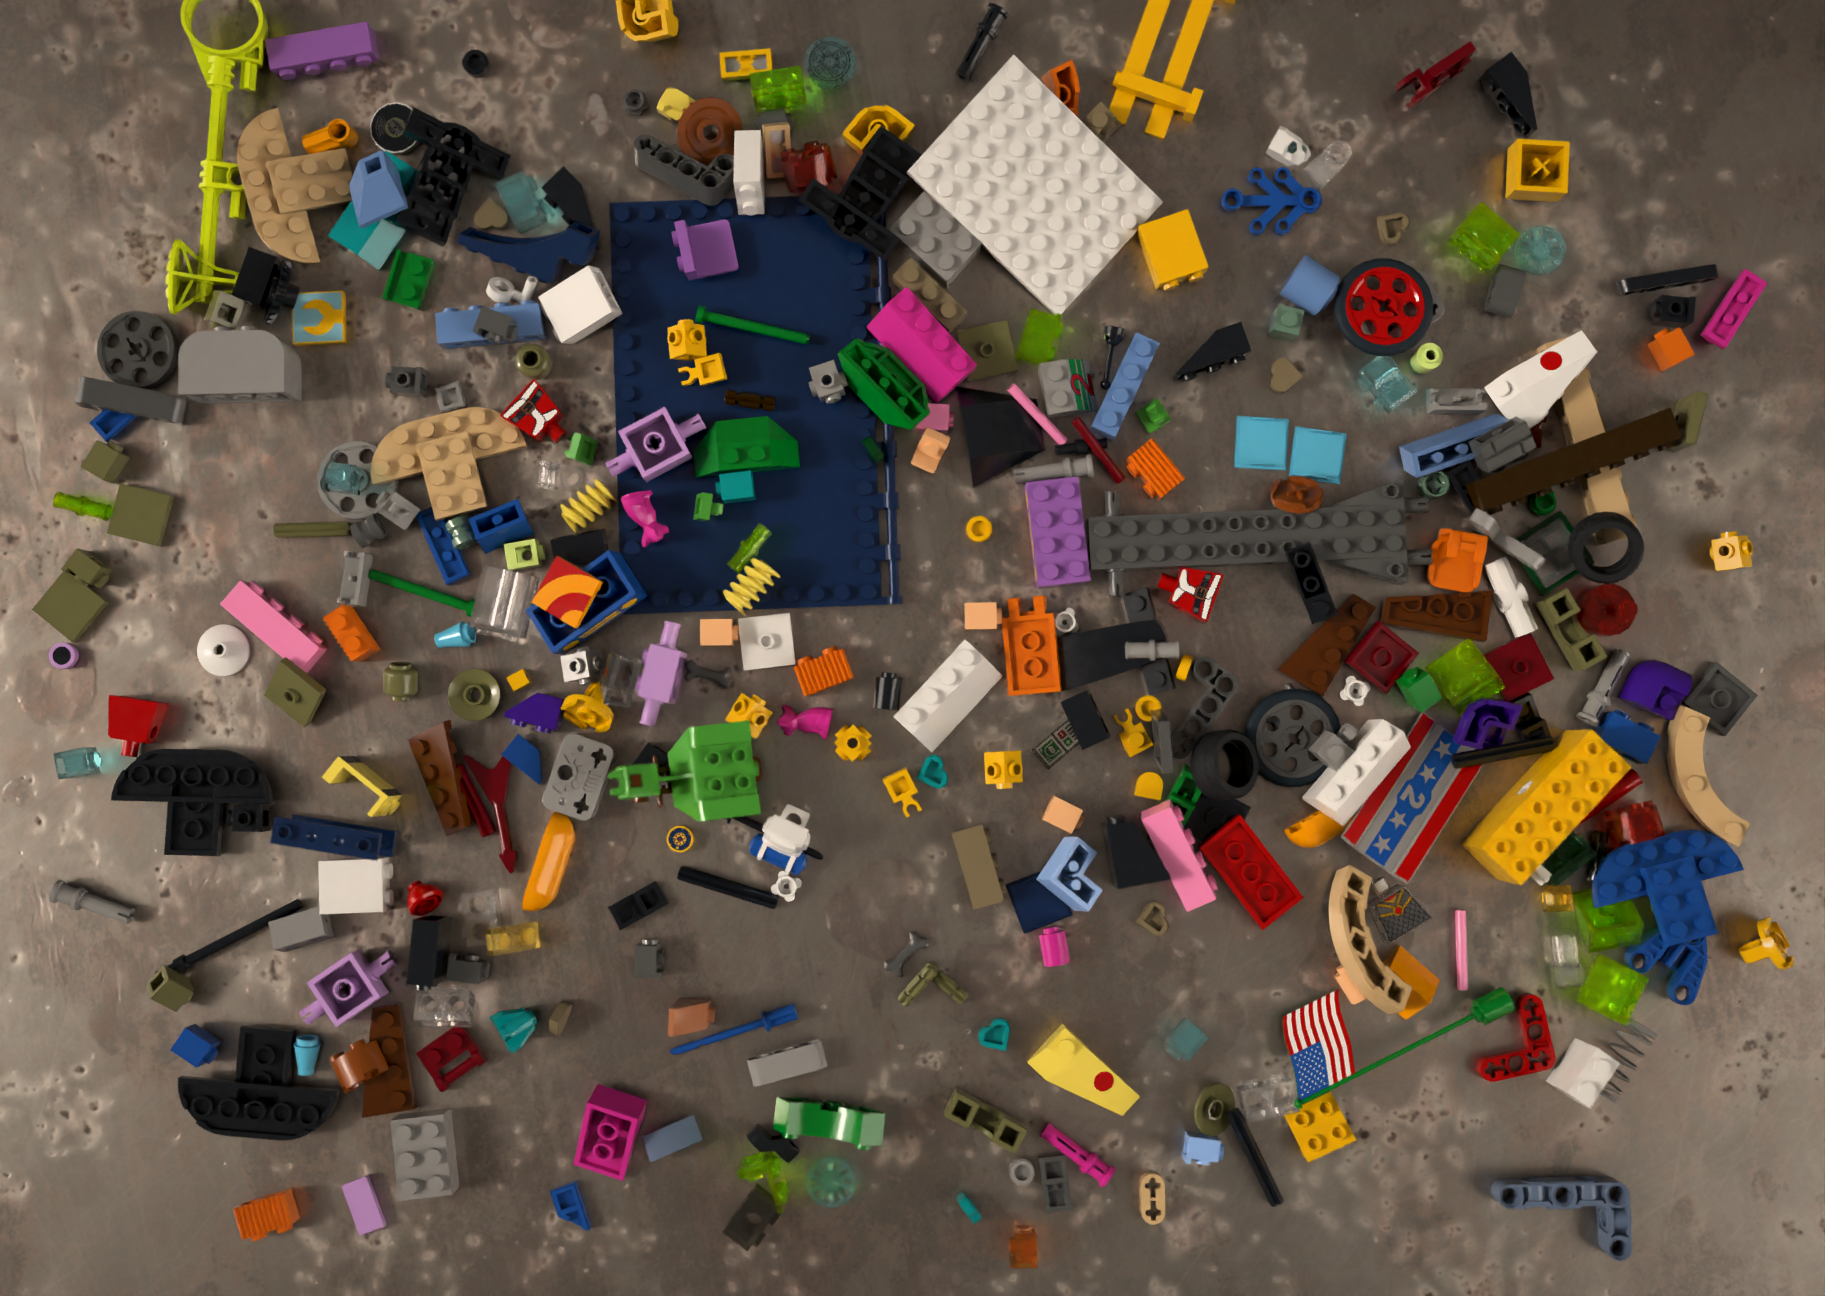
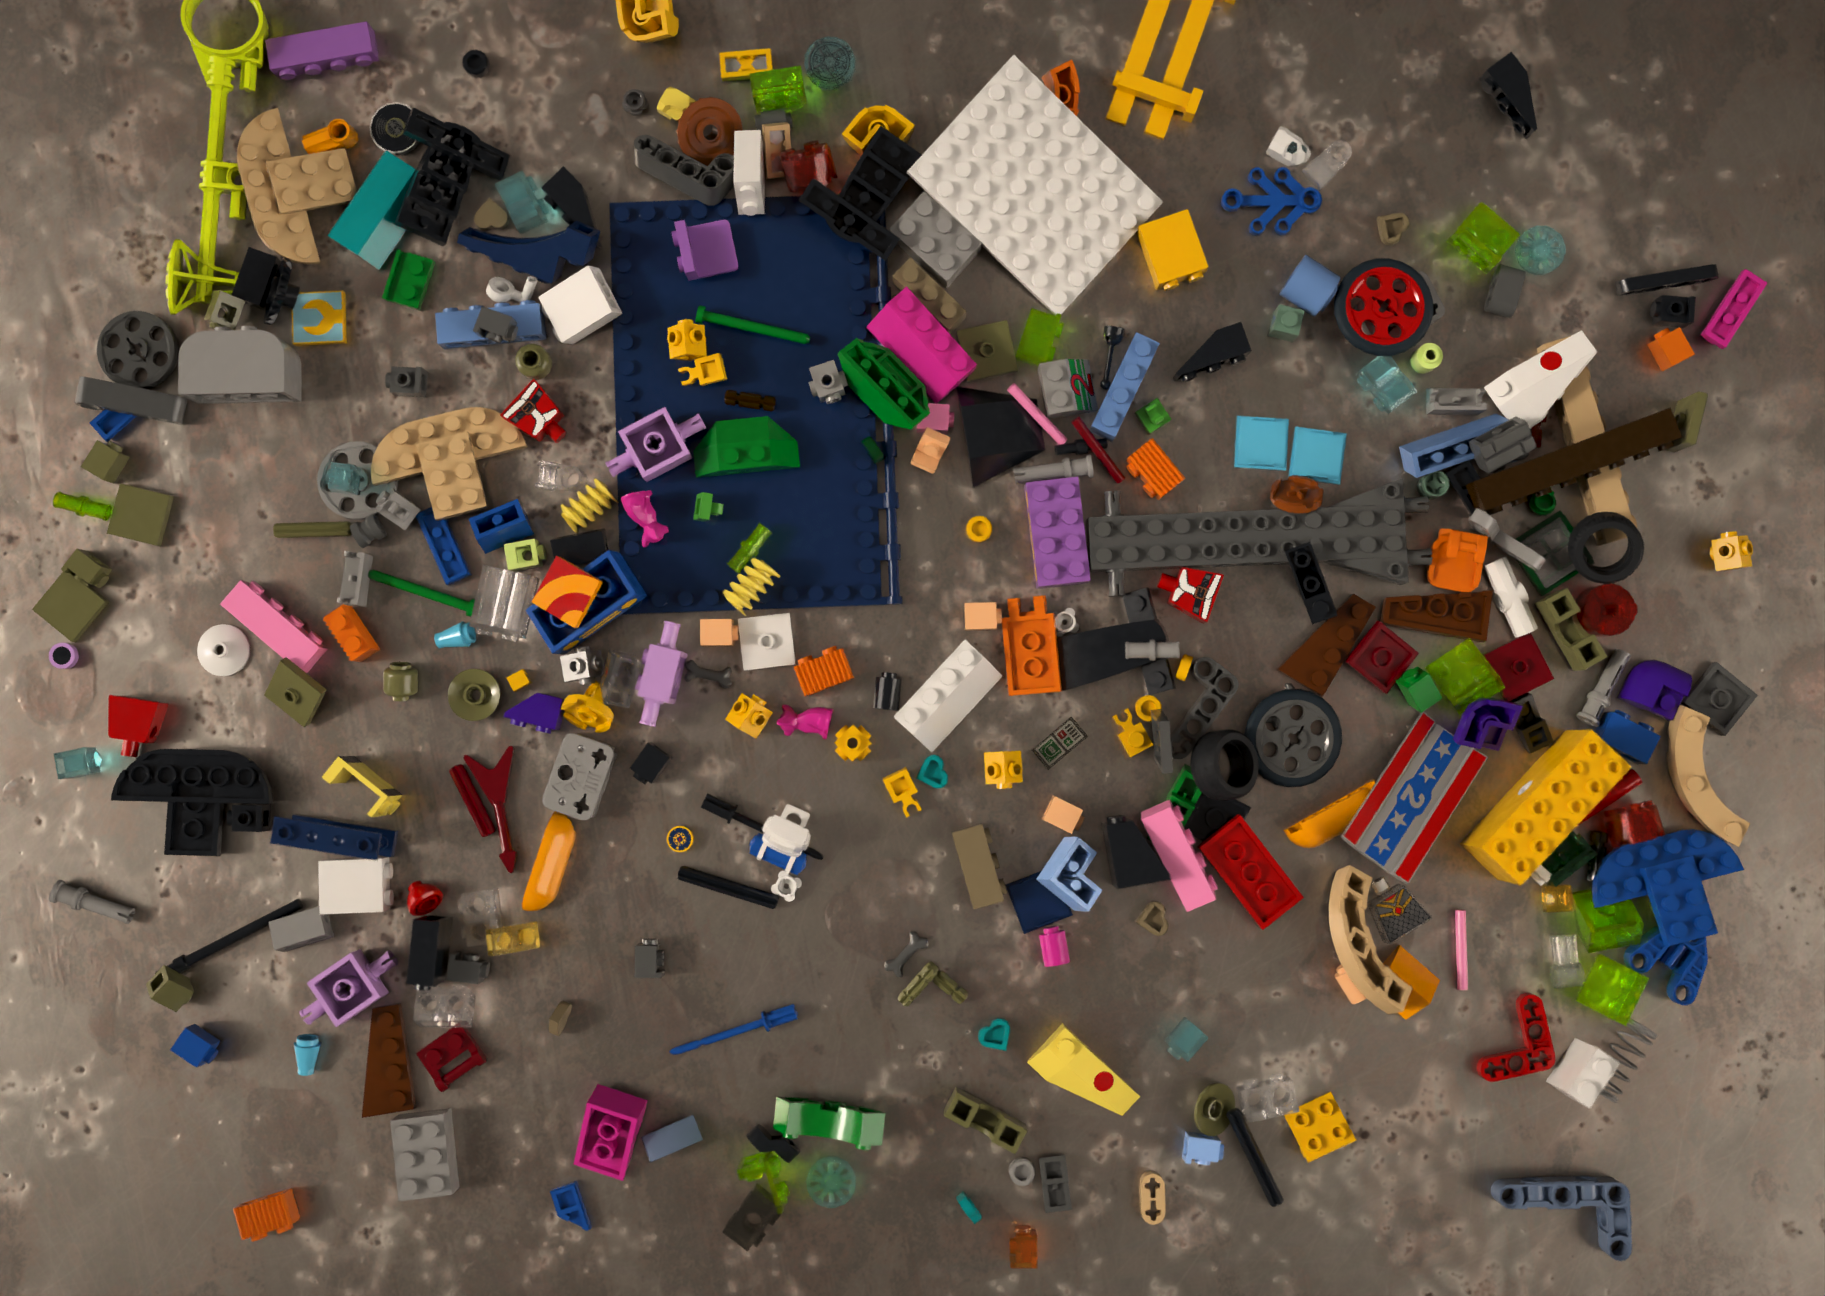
(261, 1097): black plate -> none
(358, 1065): dark orange cylinder -> none
(364, 1205): lavender tile -> none
(376, 189): medium blue slope -> none
(437, 765): reddish brown wing -> none
(451, 397): light grey tile -> none
(461, 532): sand green wheel -> none
(514, 1027): teal brick -> none
(524, 757): blue tile -> none
(582, 448): bright green tile -> none
(637, 905): black slope -> none
(690, 1016): nougat slope -> none
(707, 774): bright green piece -> none
(736, 487): teal brick -> none
(787, 1062): light grey beam -> none
(986, 32): black pin -> none
(1085, 719): black hinge -> none
(1090, 1159): dark pink pin -> none
(1101, 122): dark tan brick -> none
(1149, 786): yellow tile -> none
(1284, 375): dark tan tile -> none
(1323, 1050): flag -> none
(1332, 748): light grey brick -> none
(1362, 689): white plate -> none
(1374, 755): white slope -> none
(1432, 79): dark red plate -> none
(1502, 752): black axle -> none
(1537, 170): yellow brick -> none
(1770, 944): yellow tile -> none

